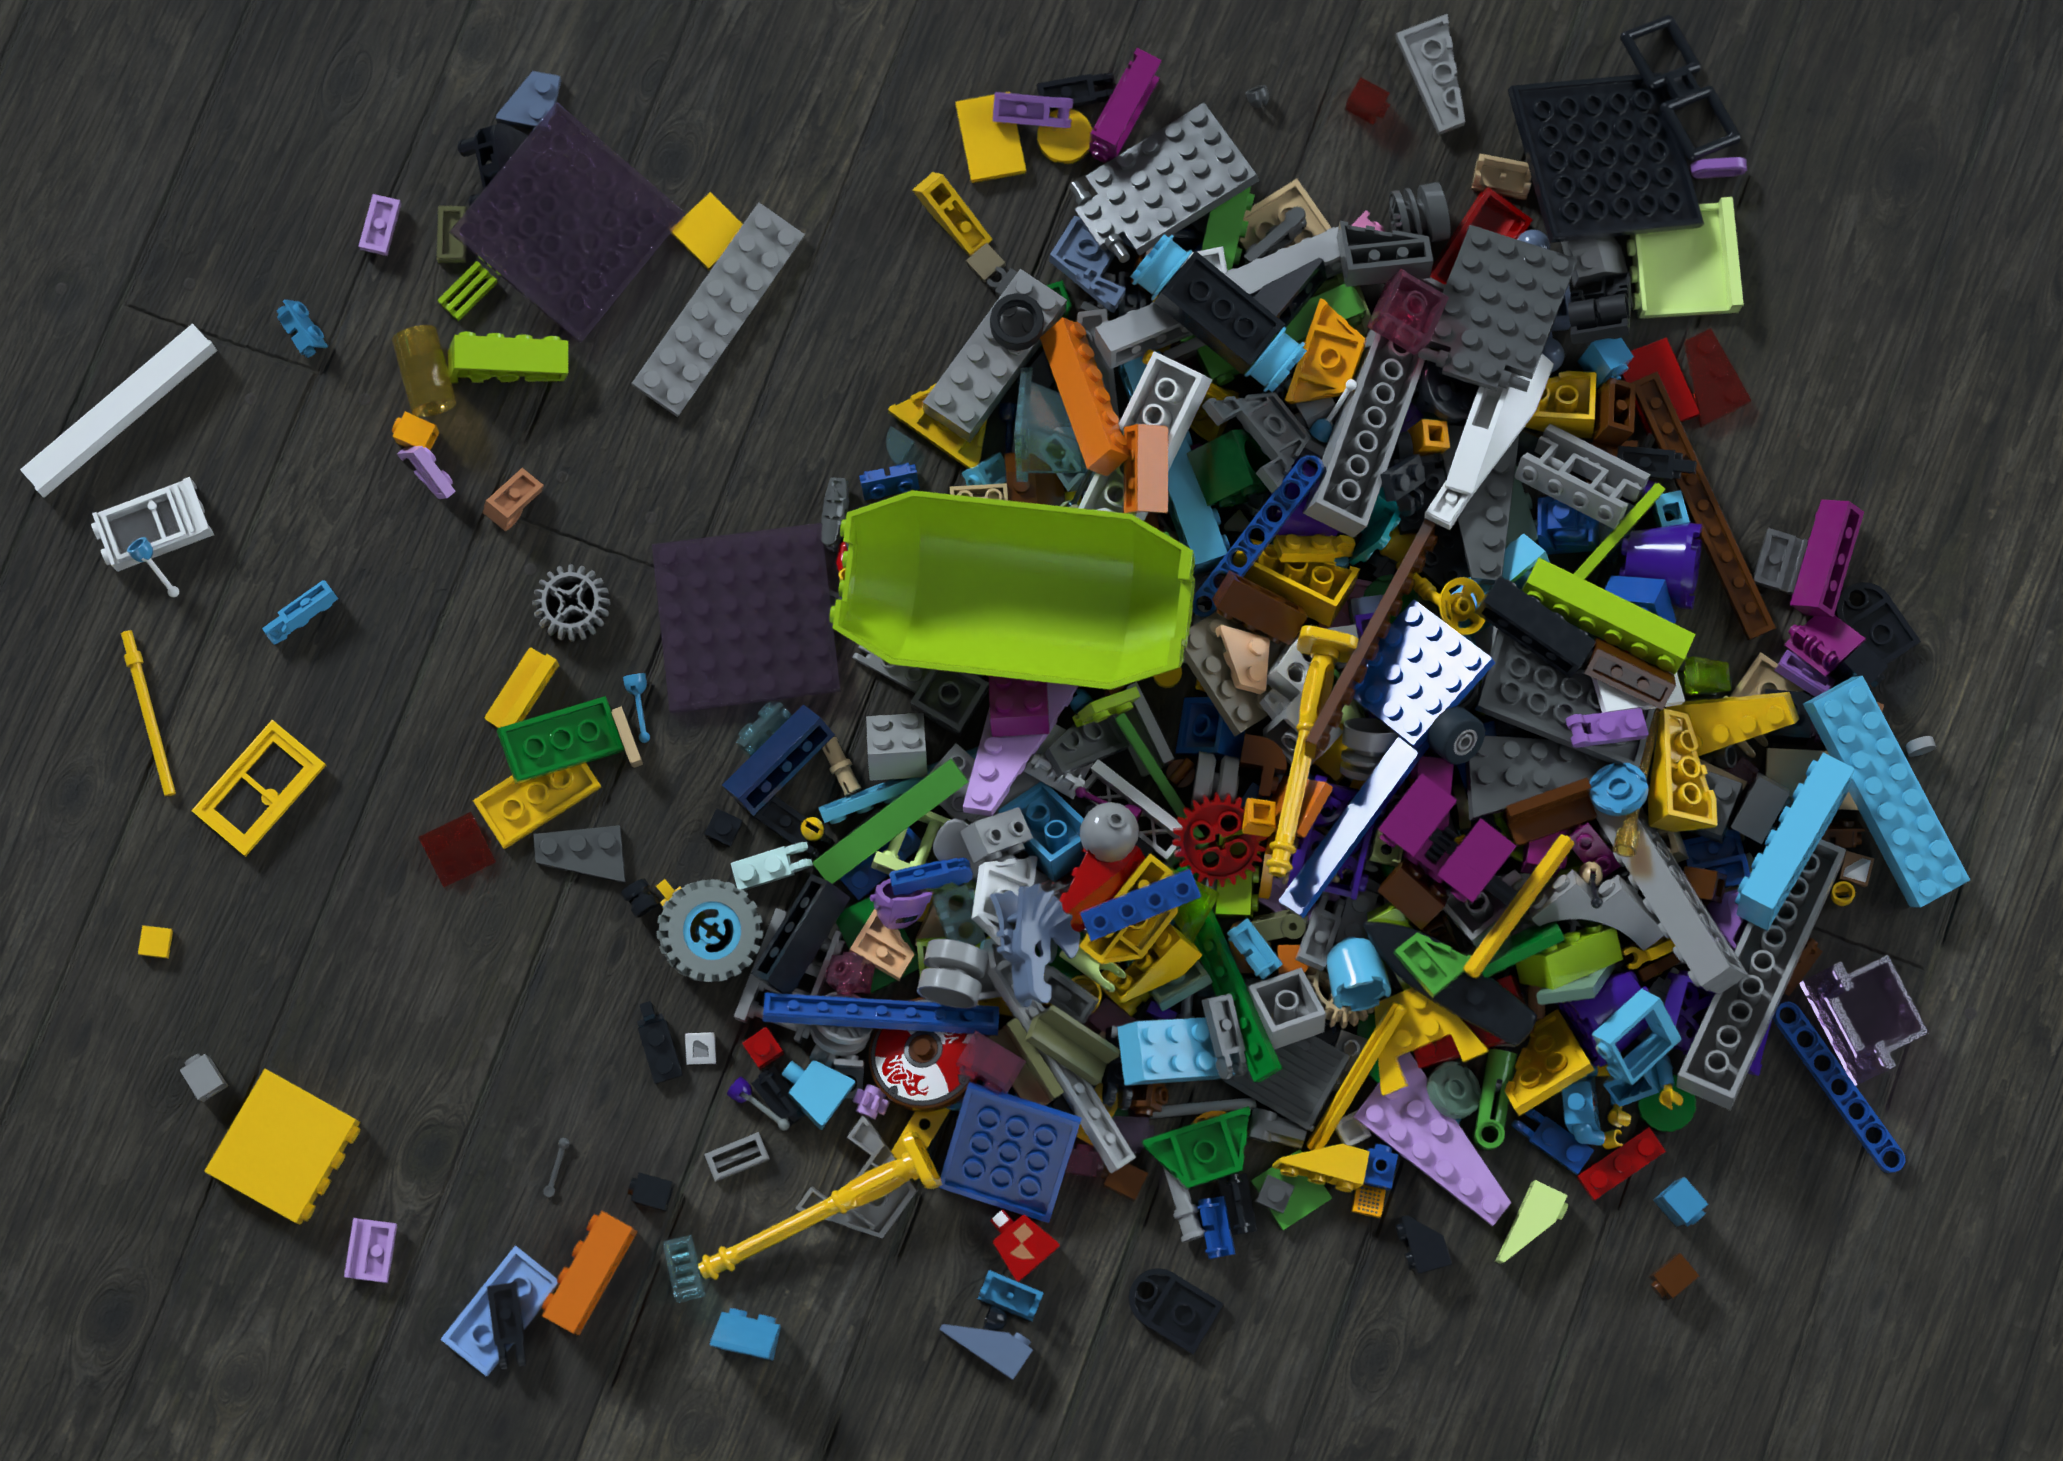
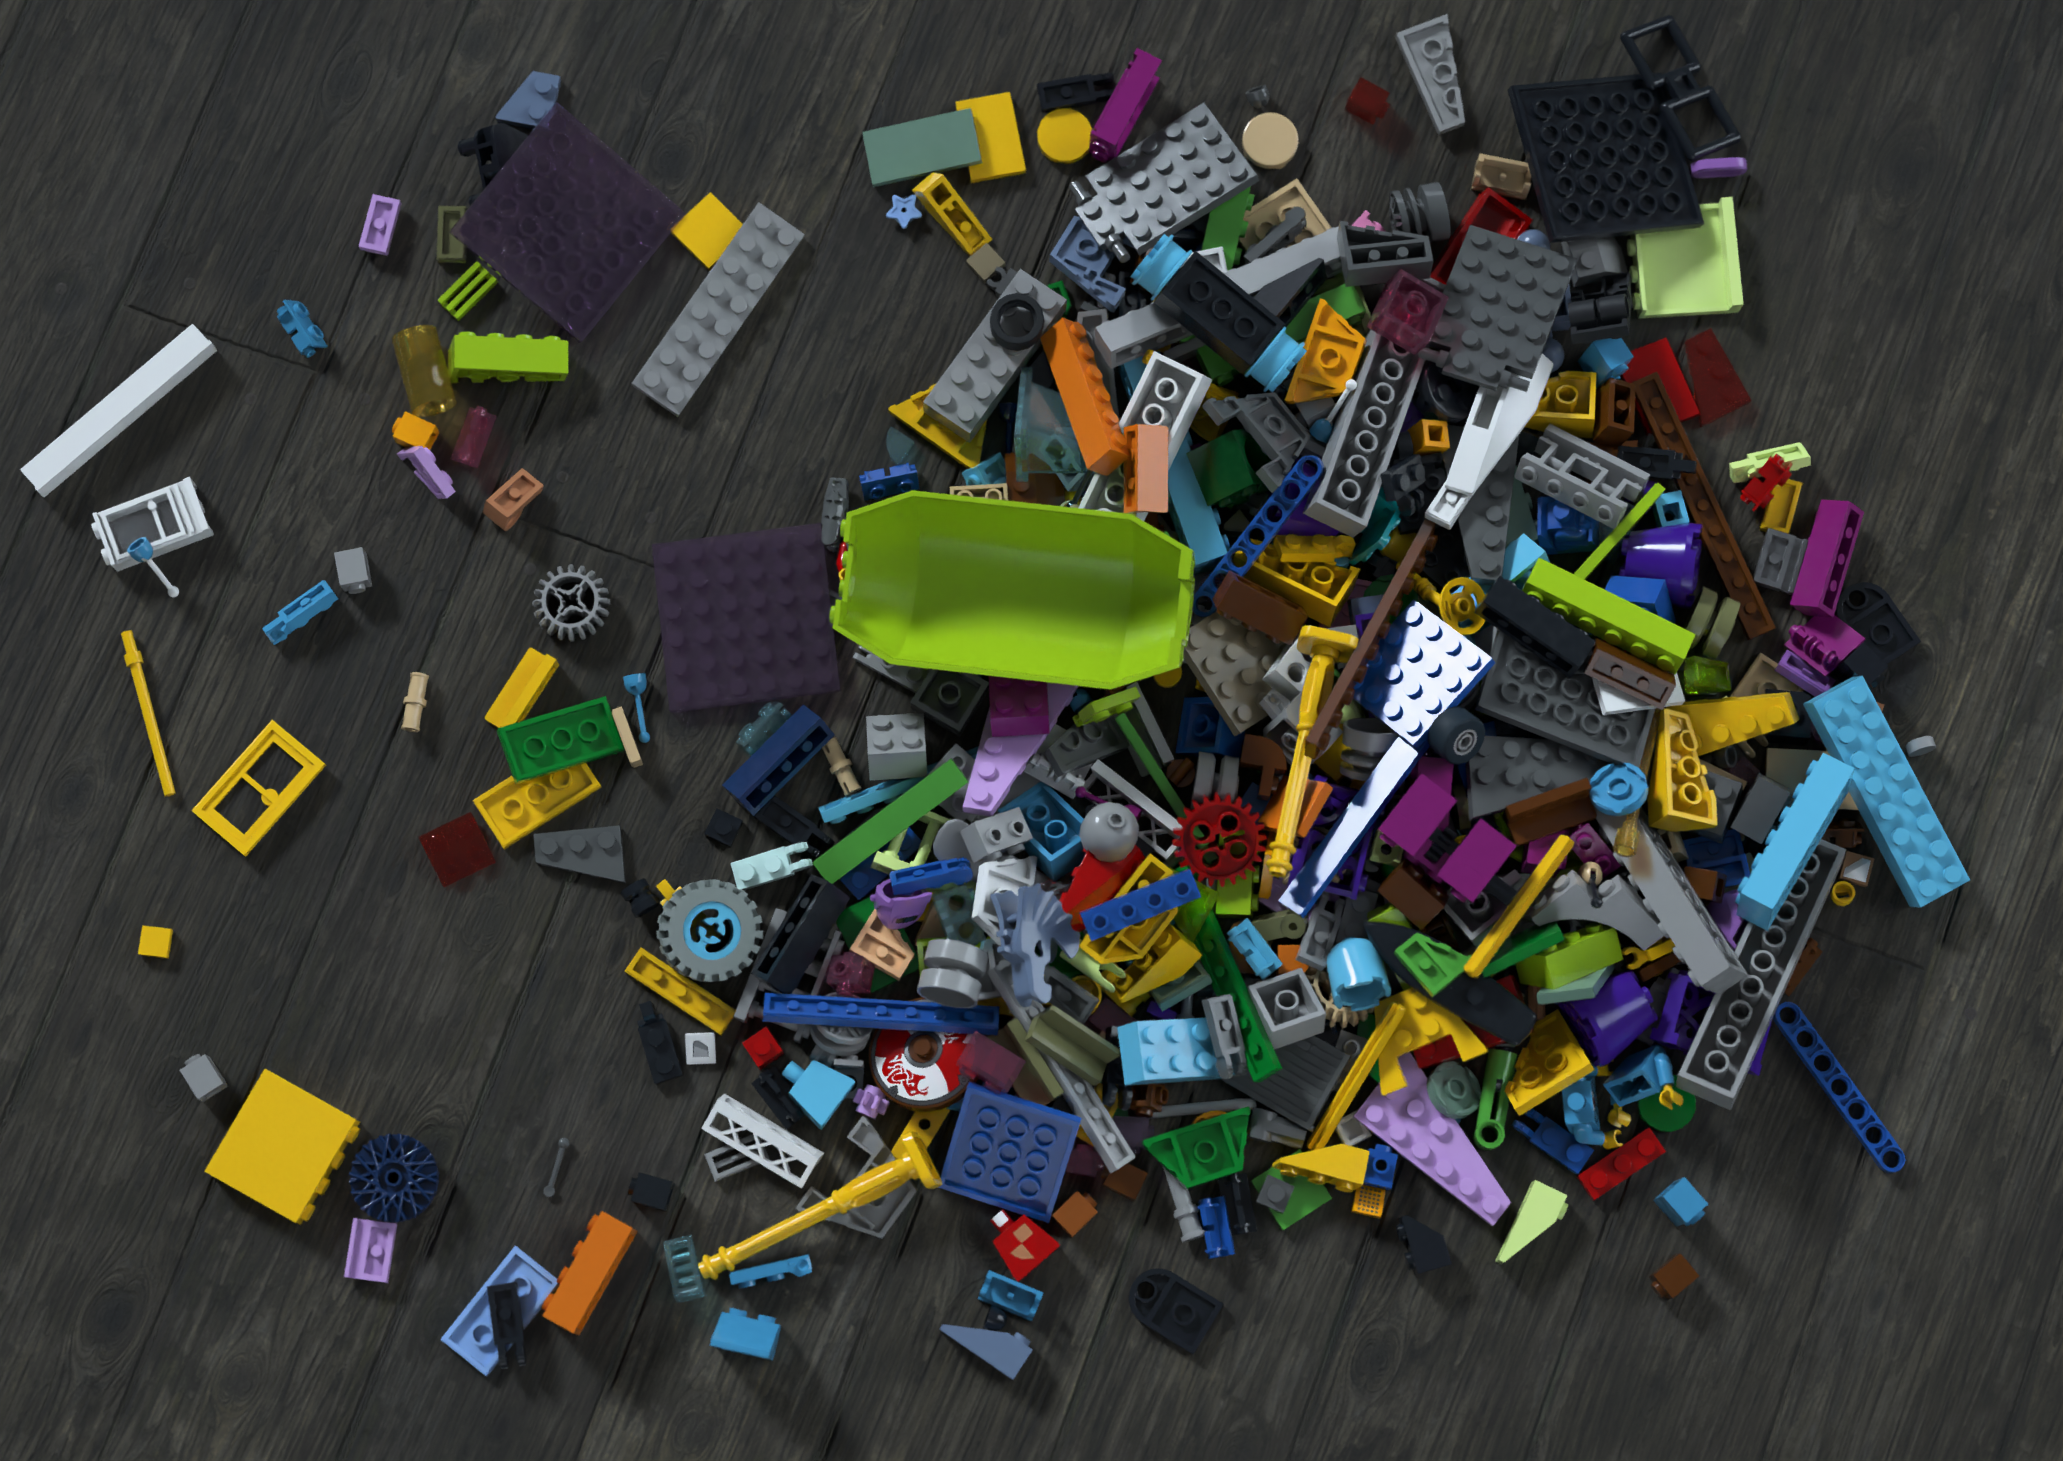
(353, 570): none -> light grey brick
(414, 702): none -> tan pin
(416, 1181): none -> dark blue wheel
(473, 437): none -> clear pink hinge
(680, 991): none -> yellow tile
(742, 1091): hinge -> none
(767, 1130): none -> white fence
(773, 1271): none -> dark azure hinge
(810, 834): yellow hinge -> none
(900, 203): none -> light blue plate
(922, 147): none -> sand green tile
(1031, 110): medium lavender plate -> none
(1075, 1213): none -> dark orange brick
(1247, 658): light nougat wing -> none
(1259, 817): light orange slope -> none
(1270, 141): none -> tan tile
(1607, 727): medium lavender plate -> none
(1650, 1050): medium azure window -> none
(1714, 625): none -> olive wheel
(1746, 469): none -> yellowish green hinge
(1759, 491): none -> red hinge
(1781, 509): none -> yellow tile
(1864, 1015): clear purple windscreen -> none

